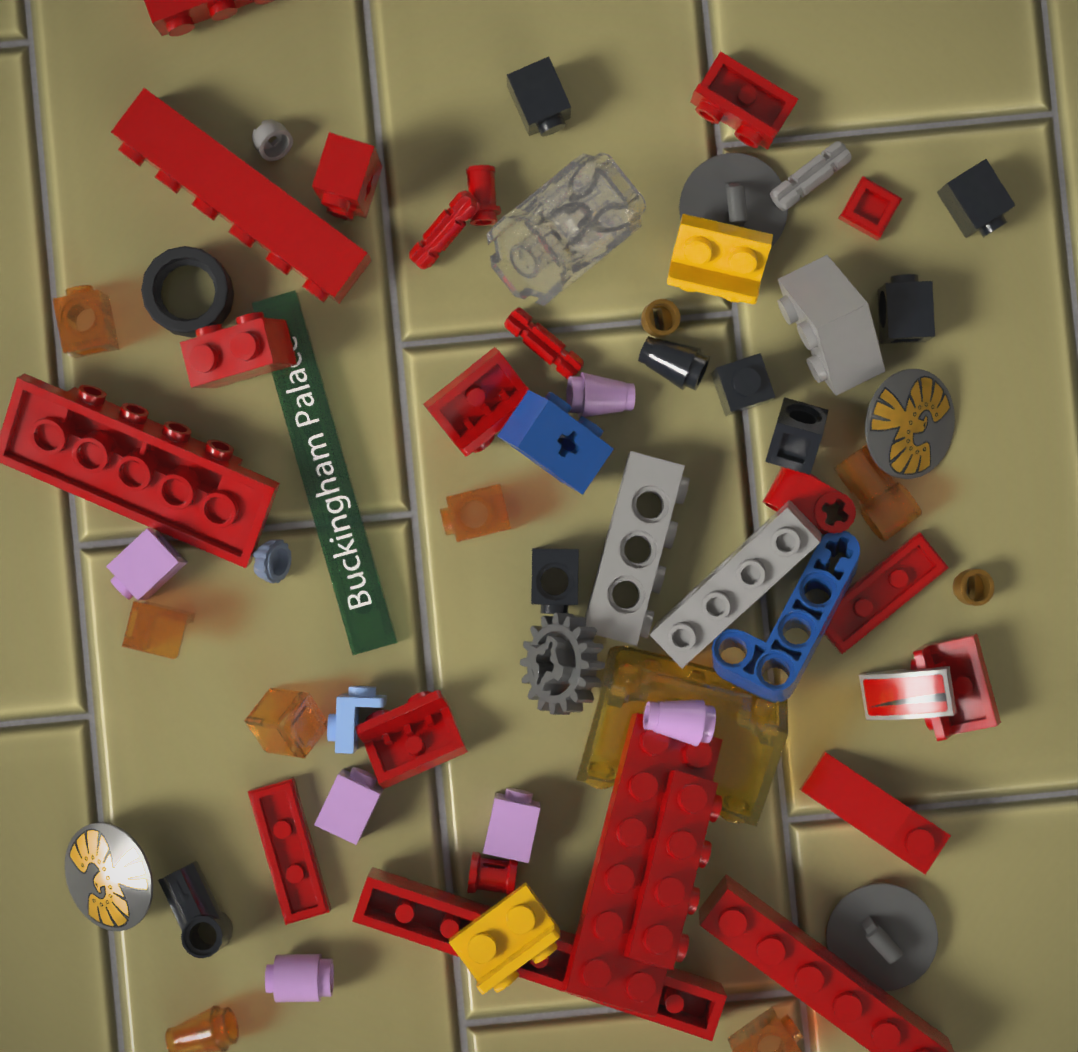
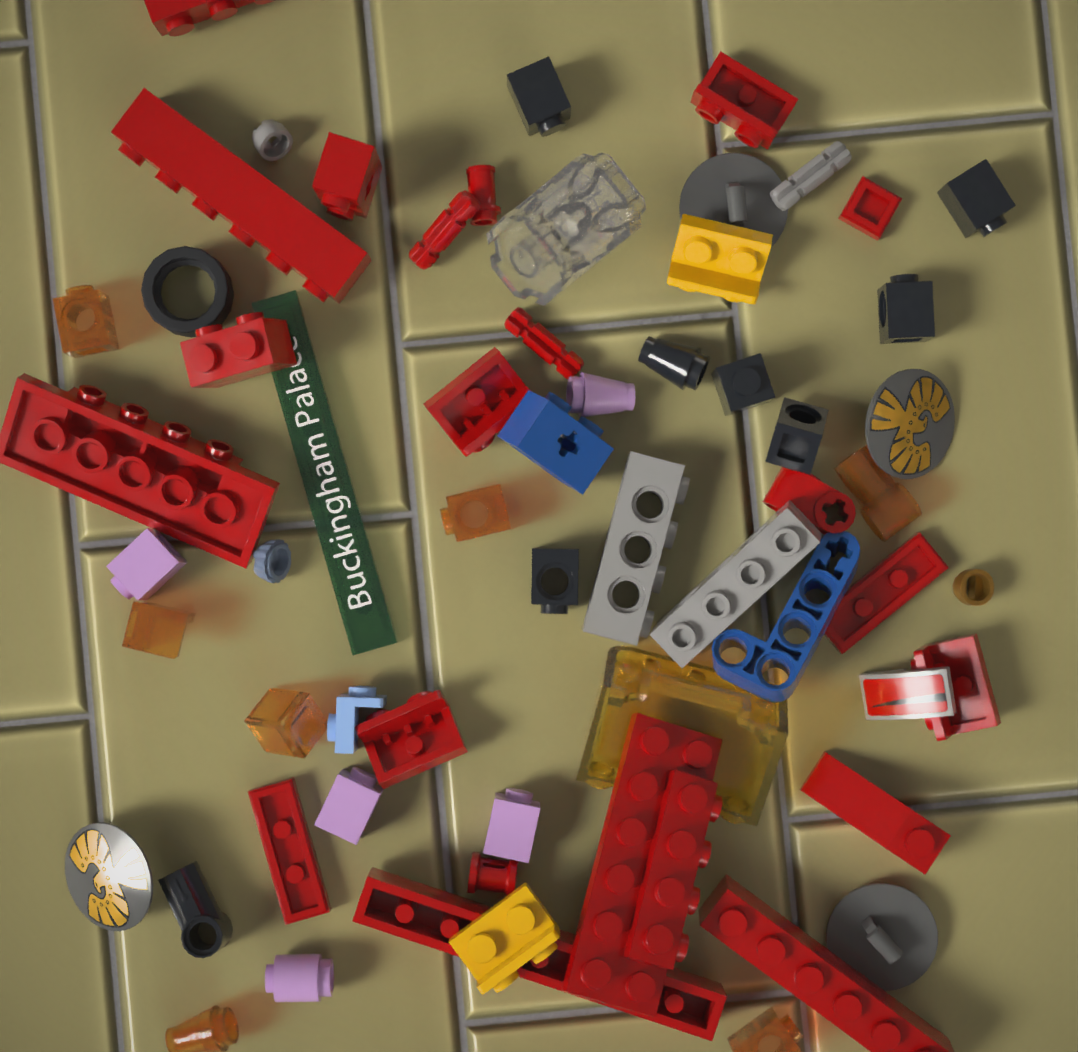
(562, 664): dark grey gear -> none
(667, 314): pearl gold hinge -> none
(682, 720): lavender cone -> none
(832, 324): light grey brick -> none

